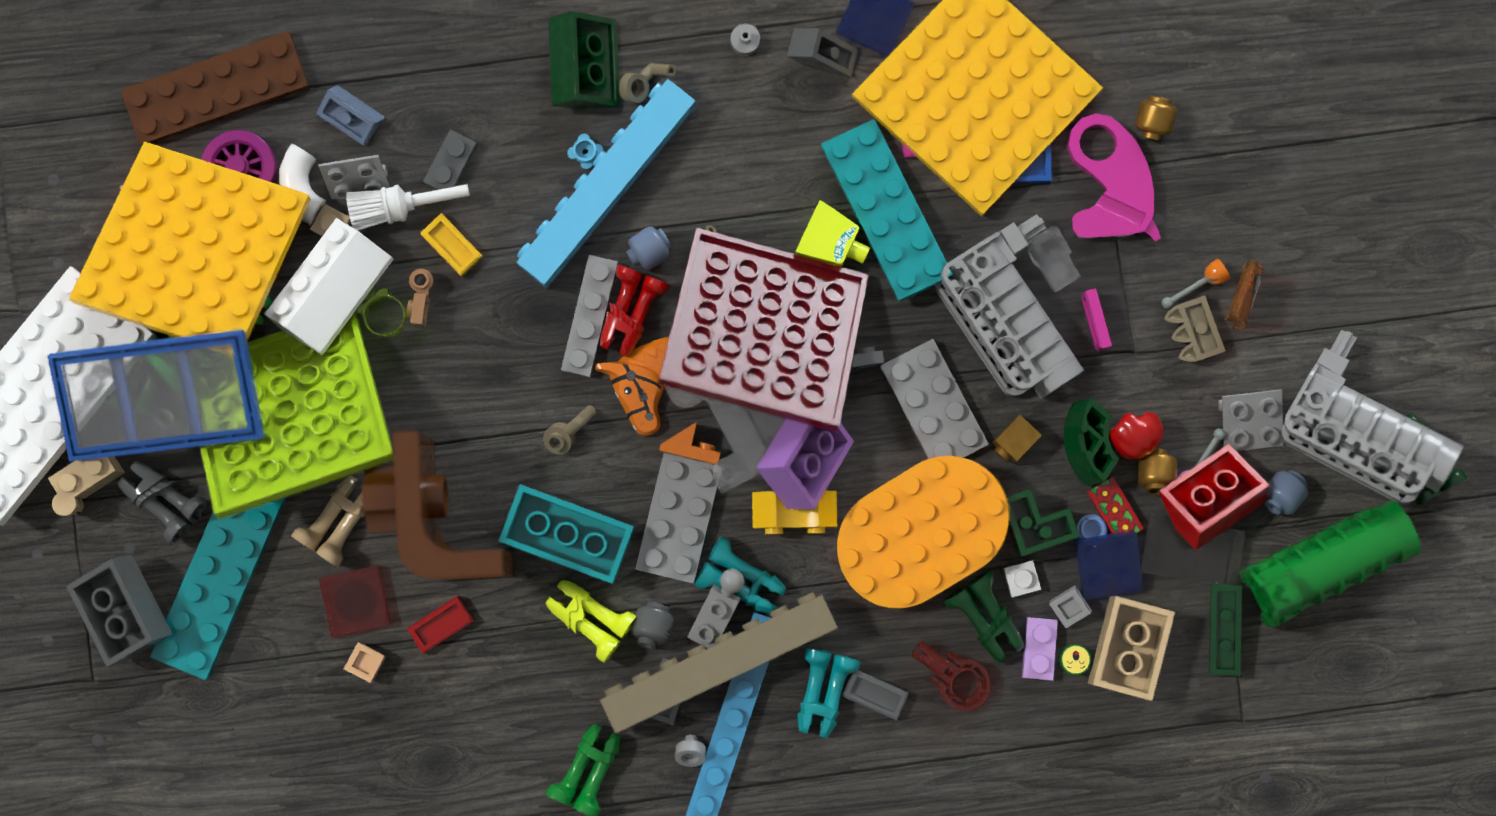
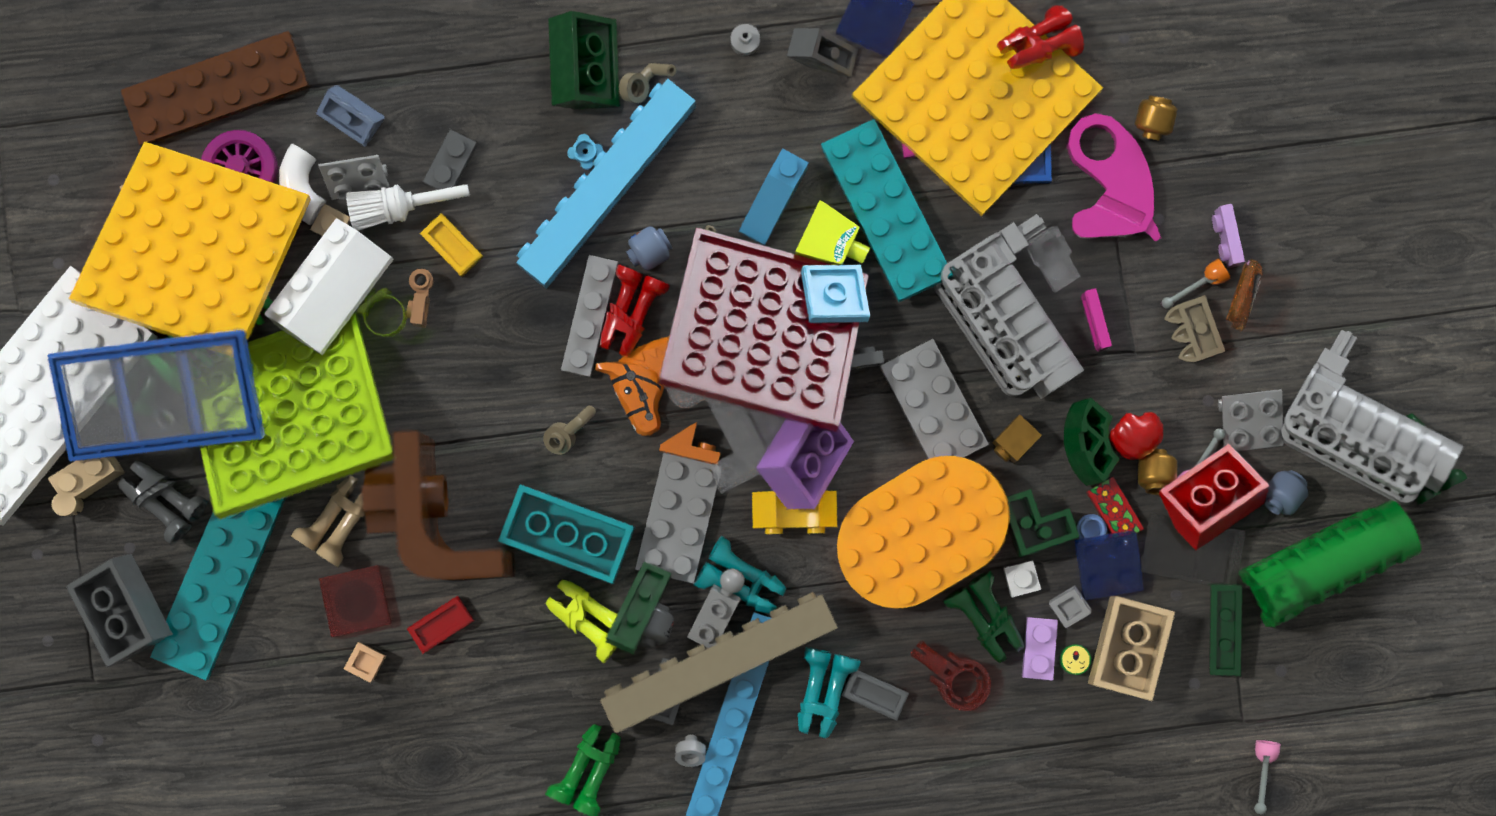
(638, 607): none -> dark green plate
(774, 196): none -> dark azure slope
(835, 293): none -> medium azure tile
(1033, 50): none -> red piece
(1226, 225): none -> lavender plate
(1267, 753): none -> hinge

